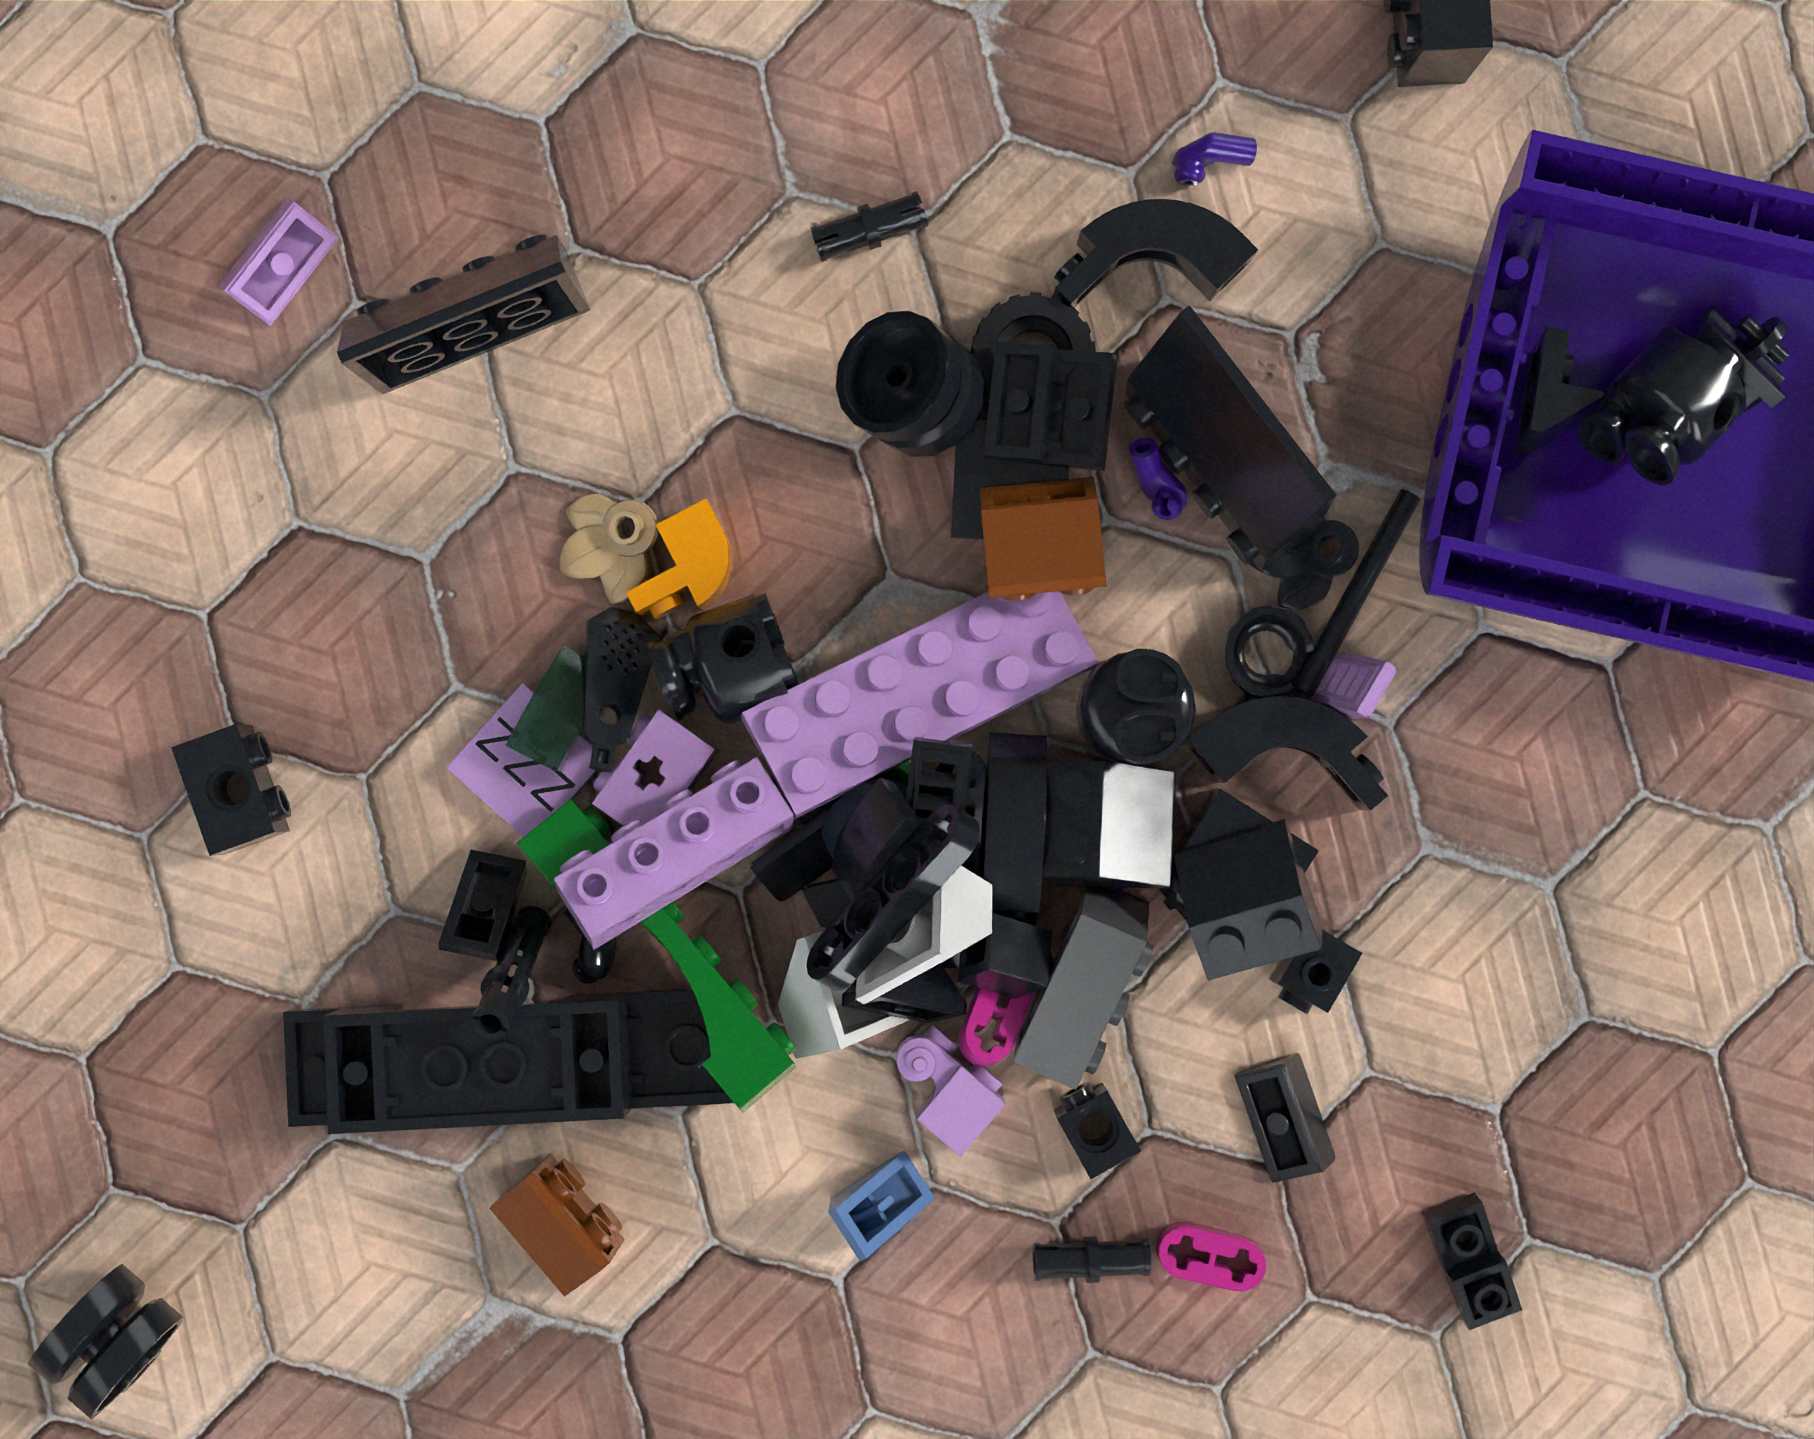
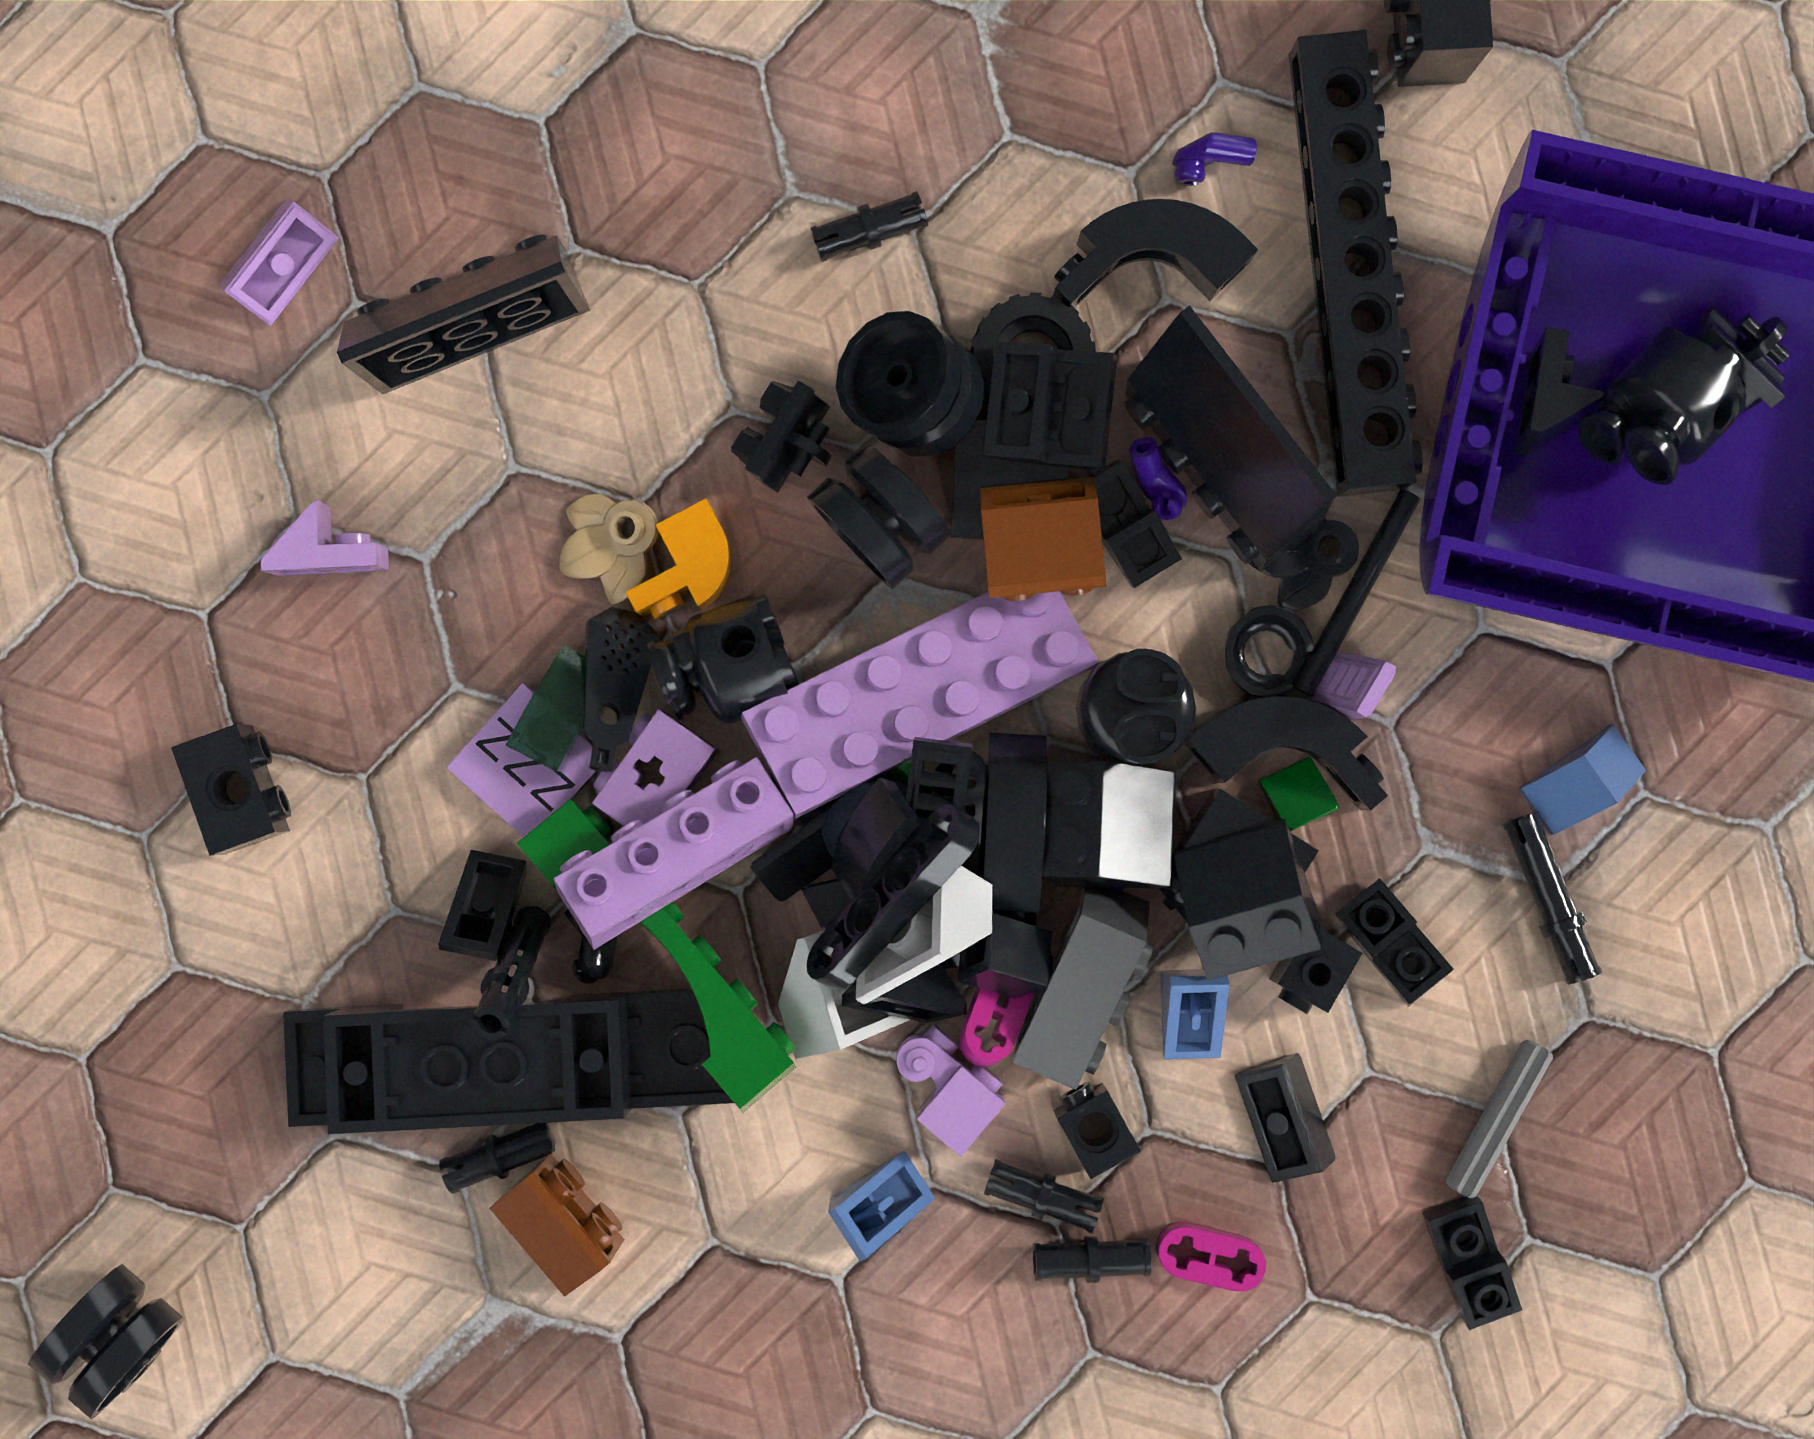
(309, 548): none -> lavender slope
(497, 1156): none -> black axle
(791, 438): none -> black hips
(887, 508): none -> black wheel
(1043, 1196): none -> black pin
(1130, 528): none -> black slope
(1192, 1014): none -> medium blue slope
(1298, 794): none -> green slope
(1347, 64): none -> black brick
(1394, 942): none -> black slope
(1499, 1118): none -> light grey axle
(1552, 899): none -> black pin
(1584, 781): none -> medium blue slope

